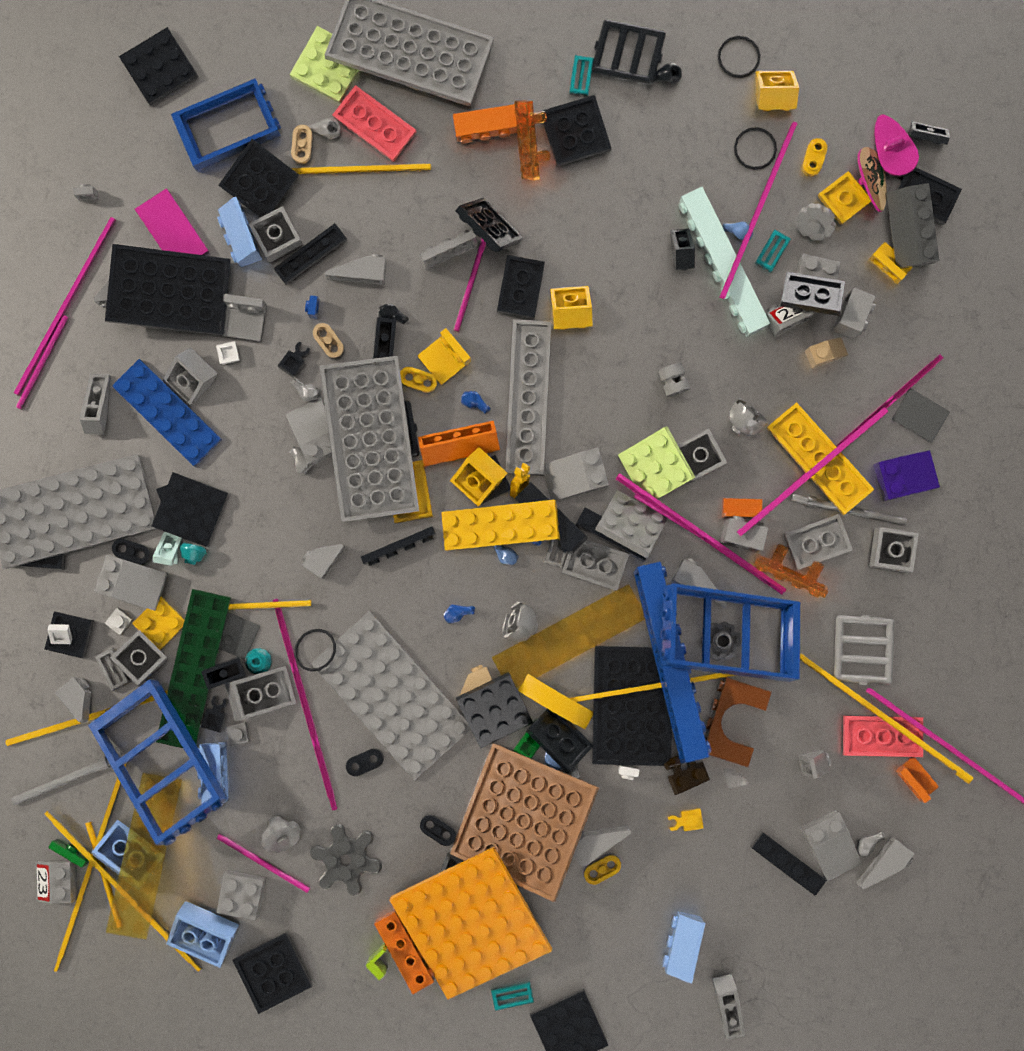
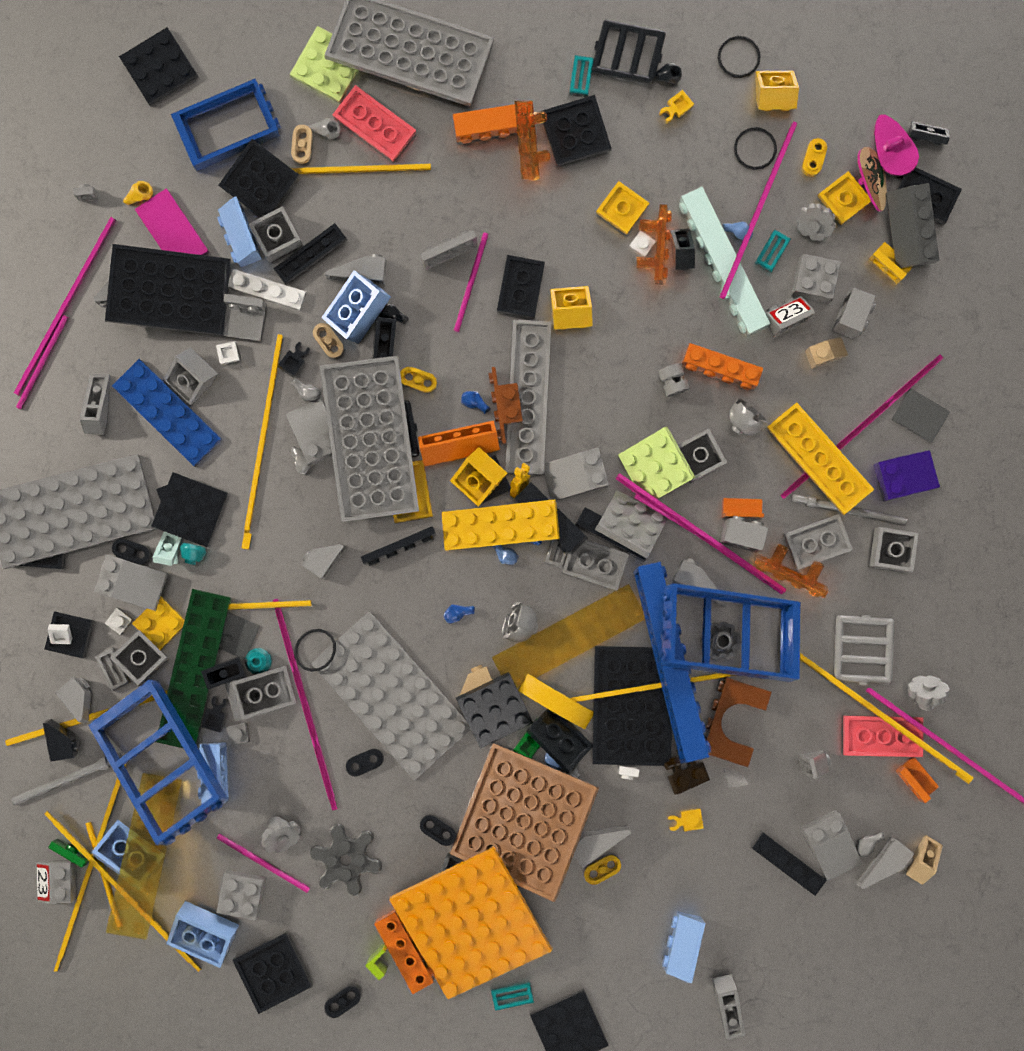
(60, 741): none -> black slope
(139, 191): none -> yellow animal
(247, 536): none -> yellow piece
(266, 289): none -> white plate
(312, 307): blue plate -> none
(343, 1001): none -> black plate
(356, 307): none -> light blue slope
(444, 357): yellow bracket -> none
(488, 224): black plate -> none
(507, 402): none -> dark orange bracket
(622, 207): none -> yellow plate
(642, 244): none -> white plate
(662, 253): none -> clear orange plate
(677, 105): none -> yellow plate
(722, 366): none -> orange brick
(811, 472): dark pink piece -> none
(813, 293): plate -> none
(925, 860): none -> tan slope
(928, 691): none -> light grey plant

